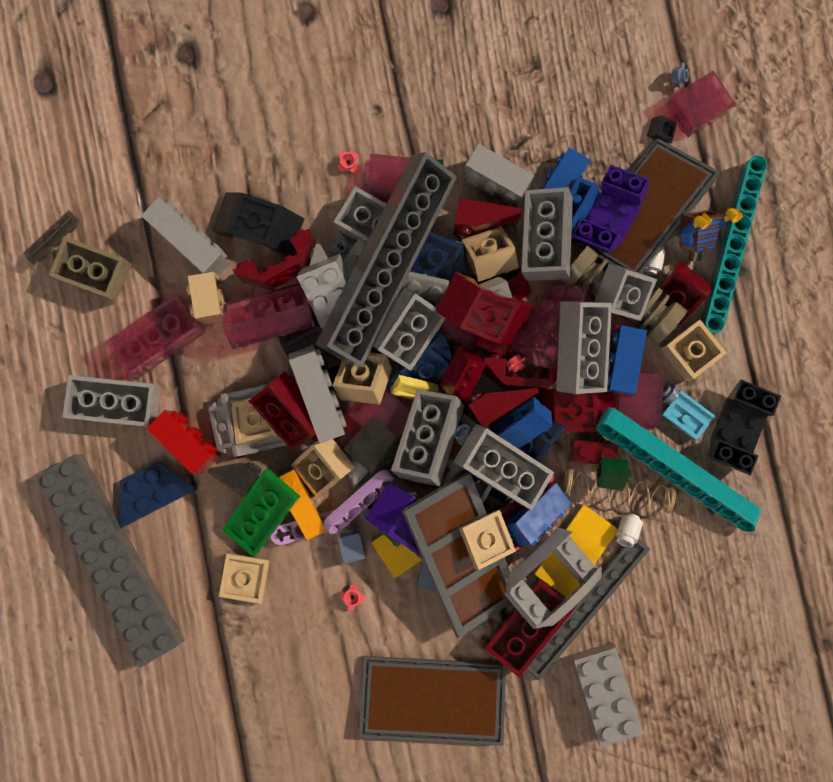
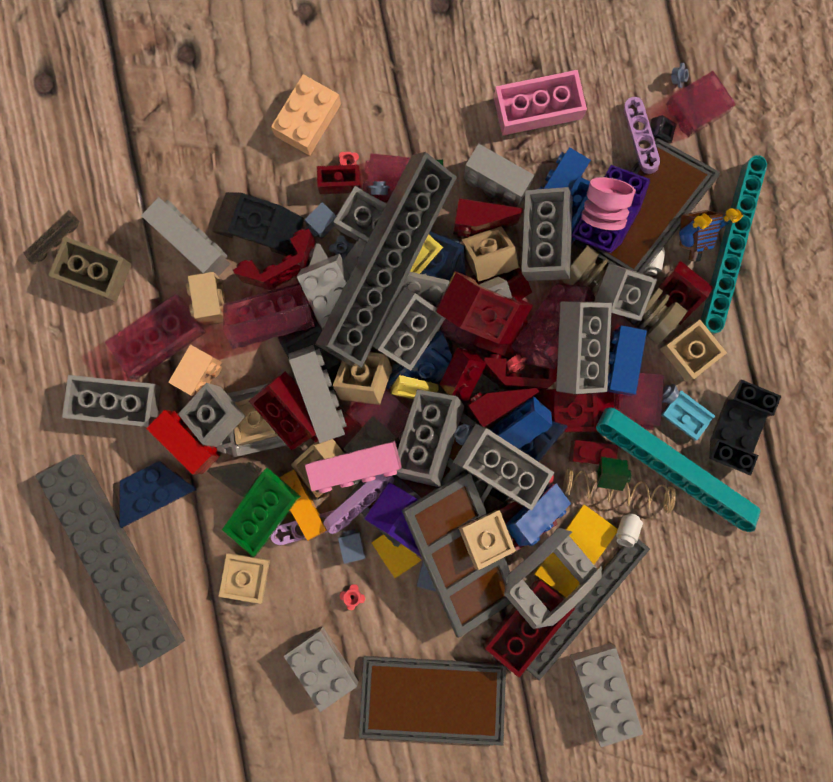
(195, 371): none -> light nougat brick
(211, 415): none -> light grey brick
(306, 115): none -> light nougat brick
(320, 221): none -> sand blue brick
(321, 669): none -> light grey brick
(338, 179): none -> dark red brick
(353, 466): none -> bright pink brick
(379, 188): none -> sand blue plate
(426, 255): none -> light yellow tile
(539, 102): none -> bright pink brick
(608, 203): none -> bright pink wheel
(639, 135): none -> lavender beam

